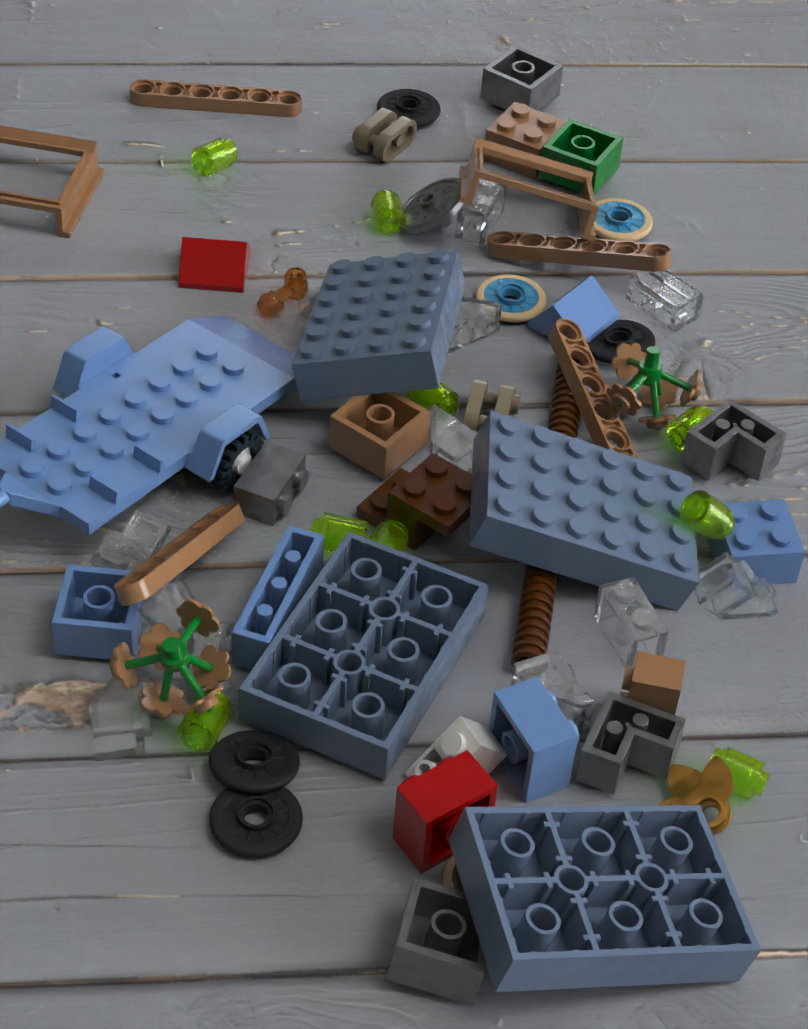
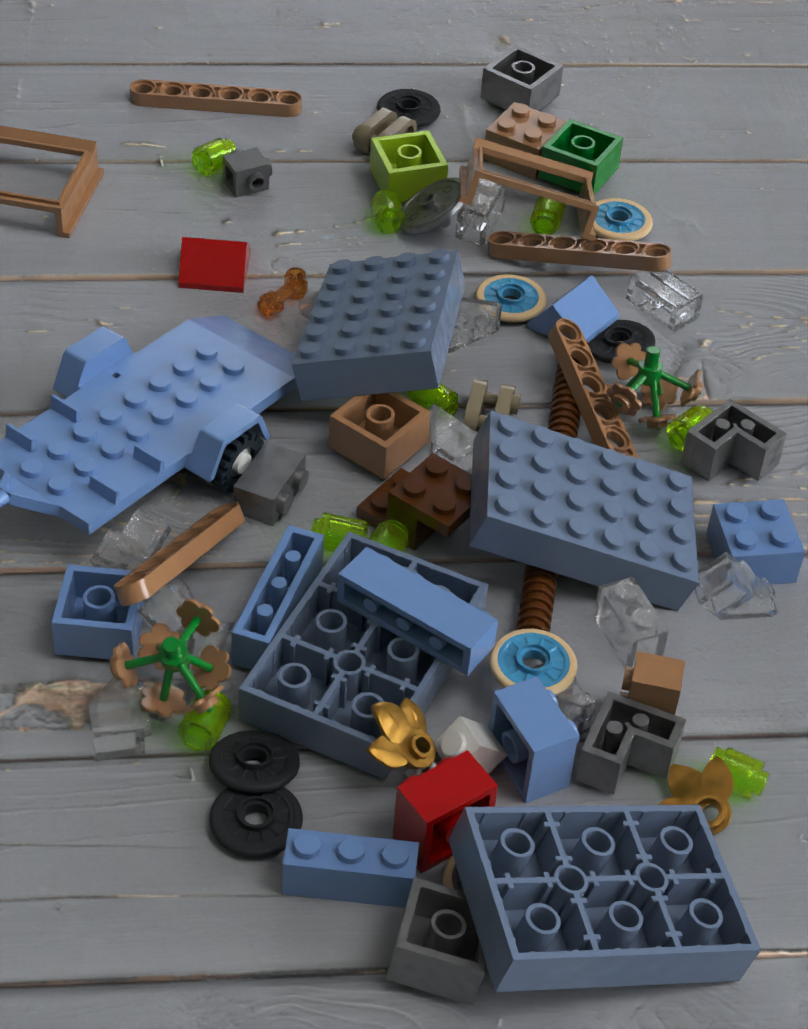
(246, 171): none -> dark grey brick
(348, 867): none -> medium blue brick
(401, 730): none -> pearl gold plate
(406, 162): none -> lime brick
(417, 610): none -> medium blue brick
(513, 648): none -> dark azure wheel
(547, 215): none -> clear neon green brick
(707, 515): clear neon green brick -> none

